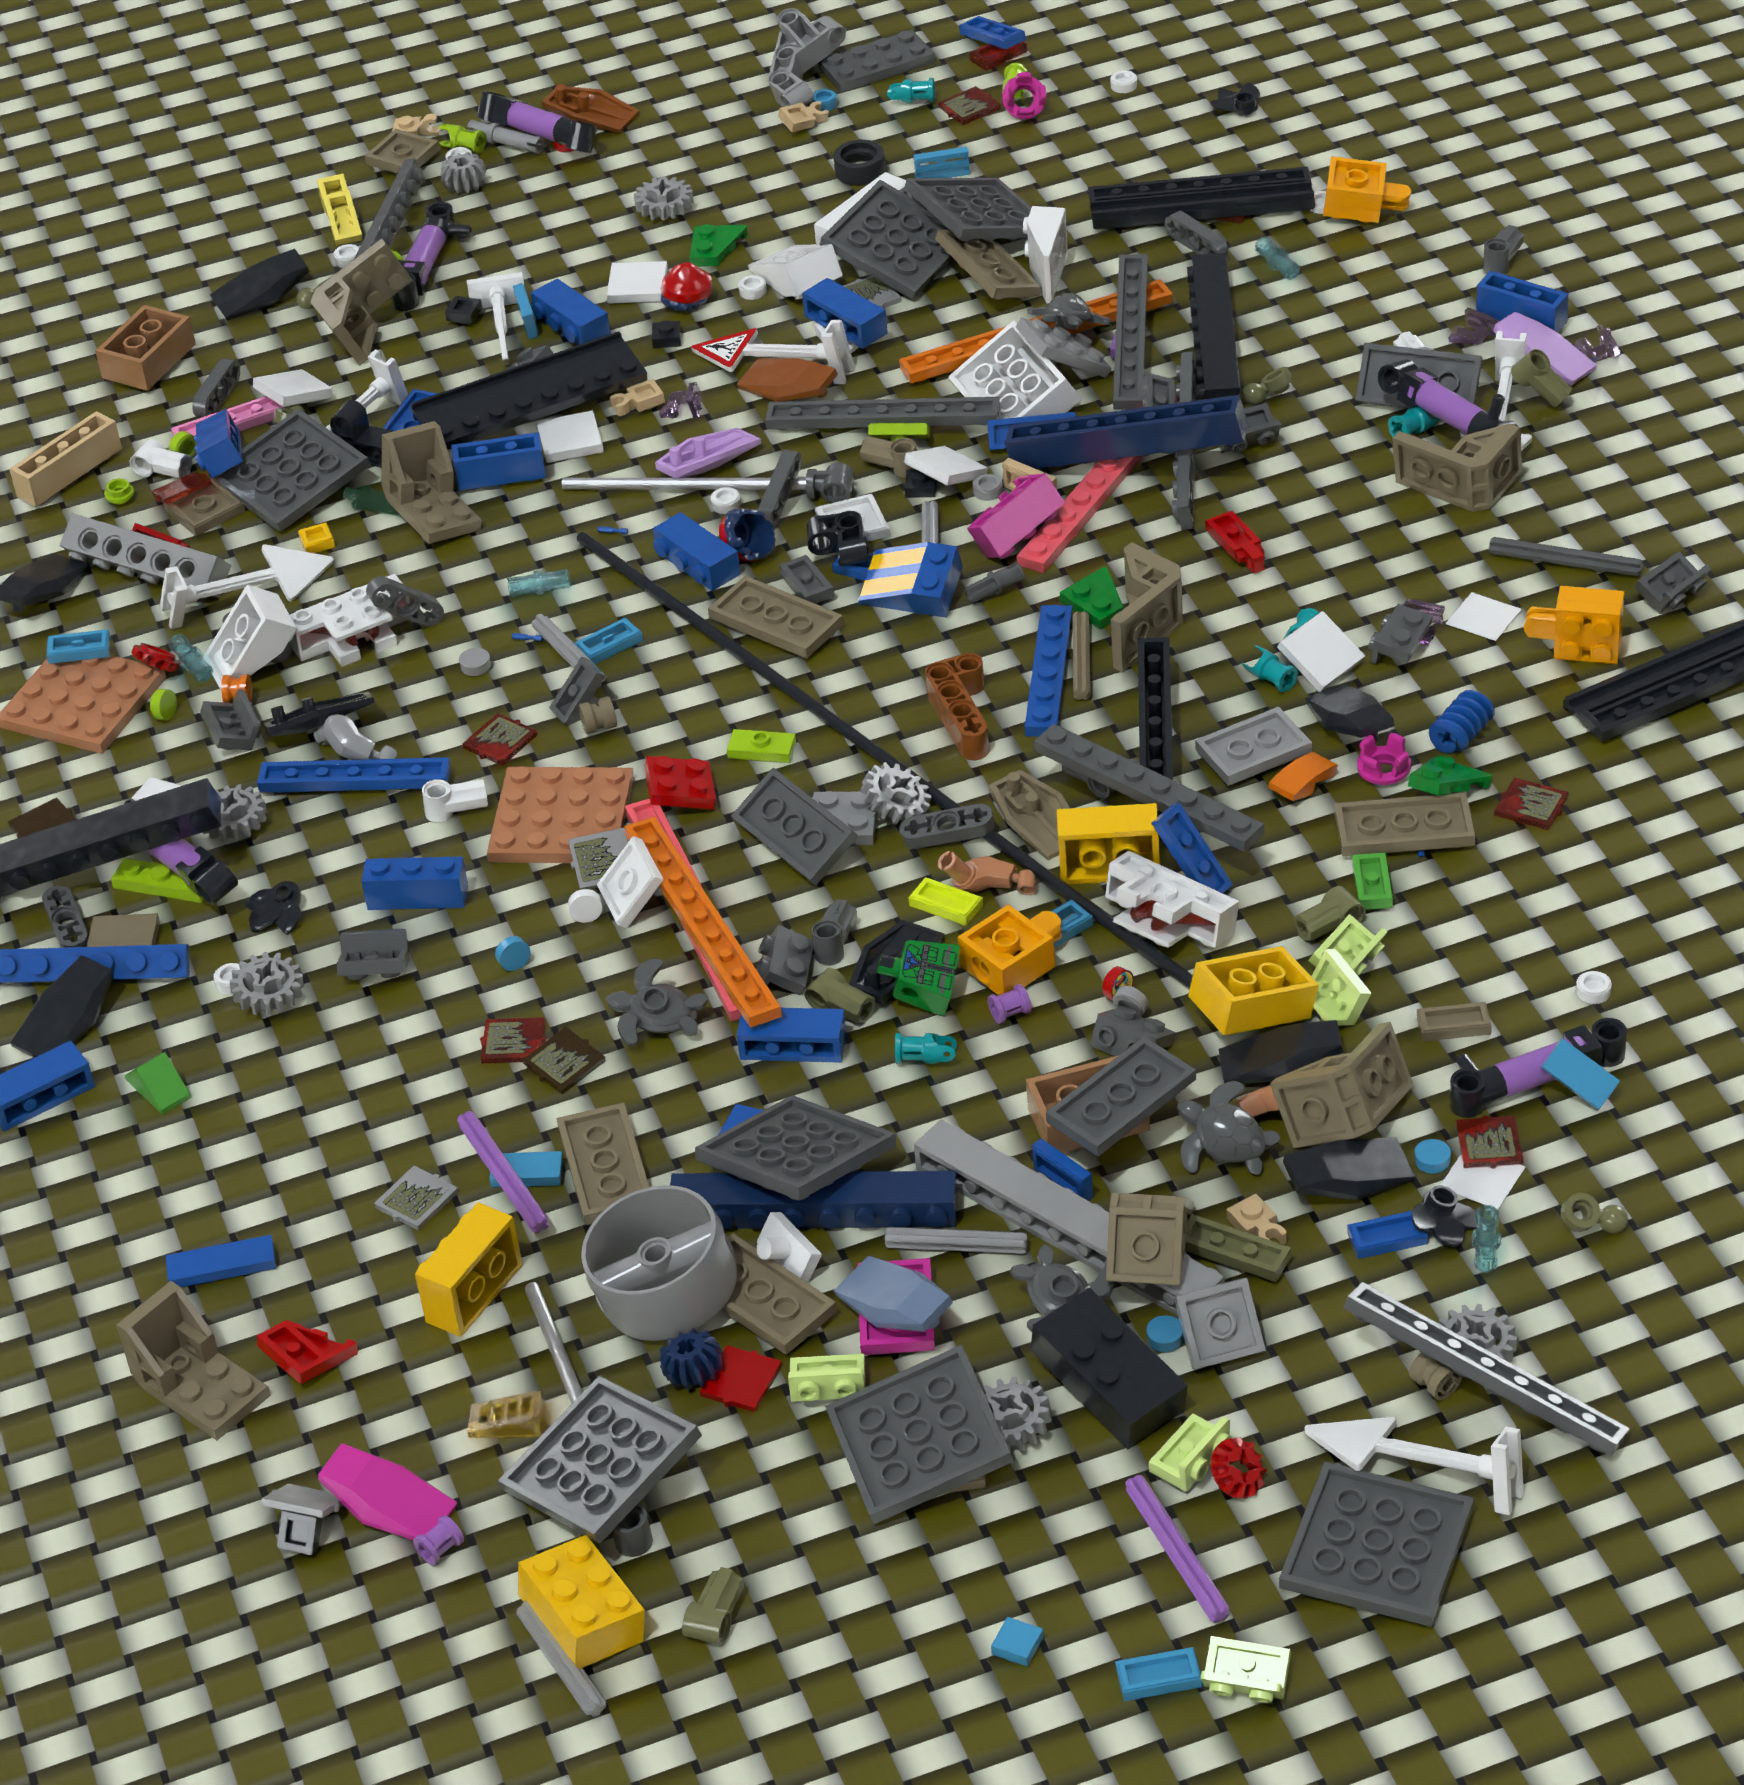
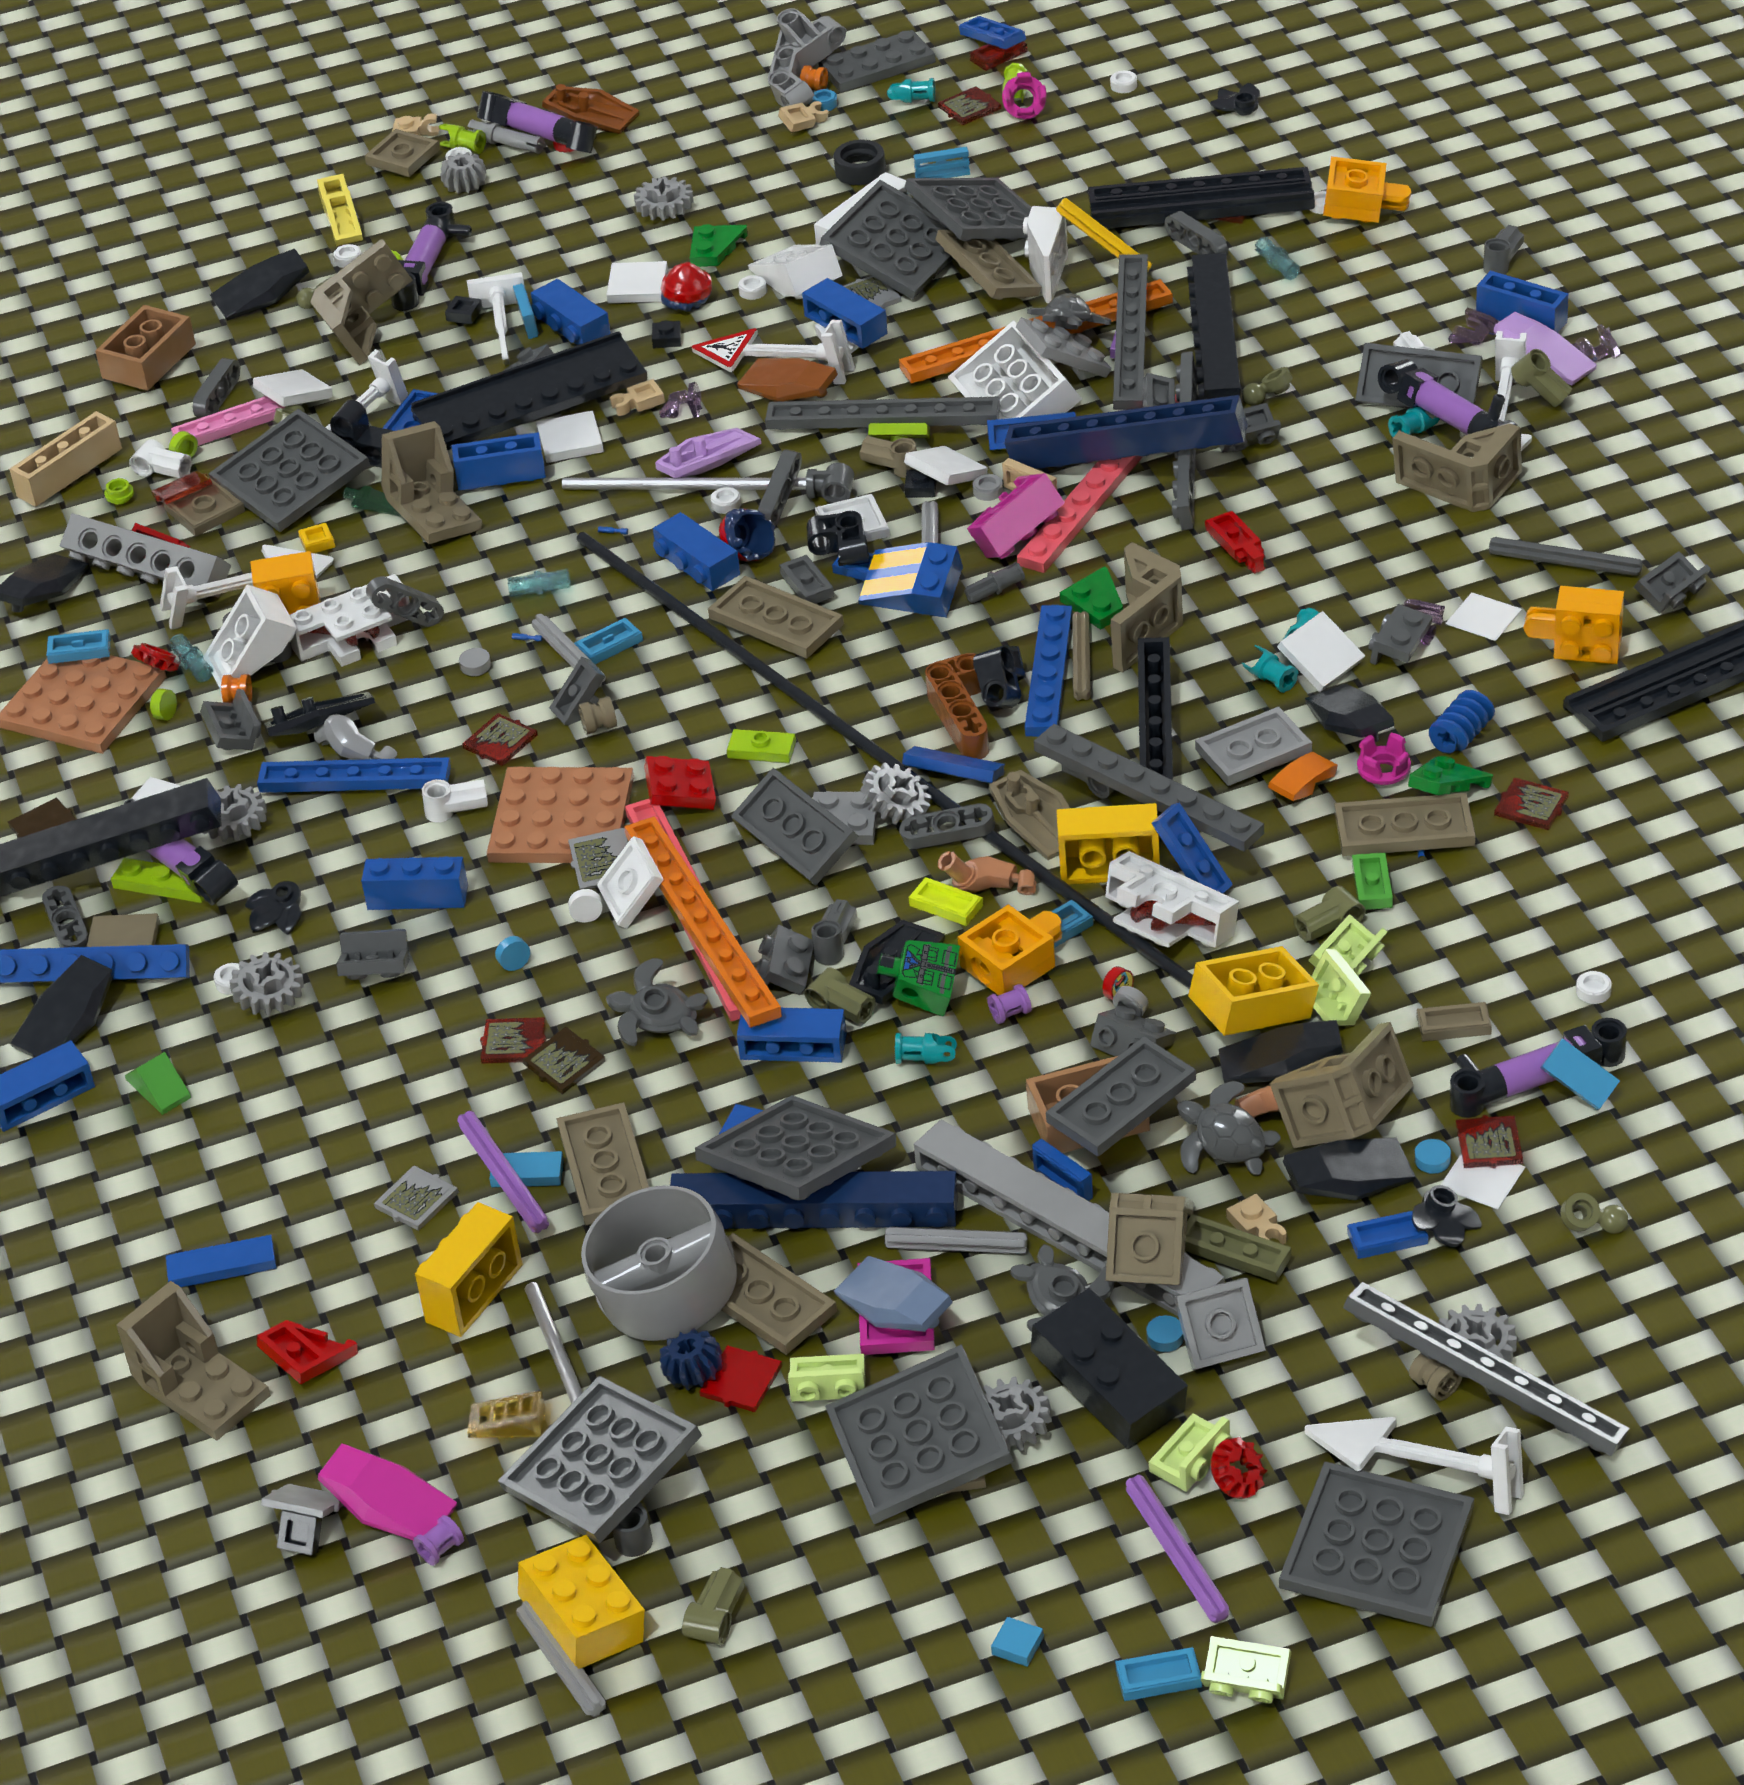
(218, 443): blue brick -> none
(290, 578): none -> light orange brick
(394, 206): dark grey plate -> none
(787, 1246): white tile -> none
(815, 78): none -> orange wheel
(953, 764): none -> blue tile
(997, 670): none -> black piece
(1094, 229): none -> yellow axle
(1486, 1238): clear light blue pin -> none

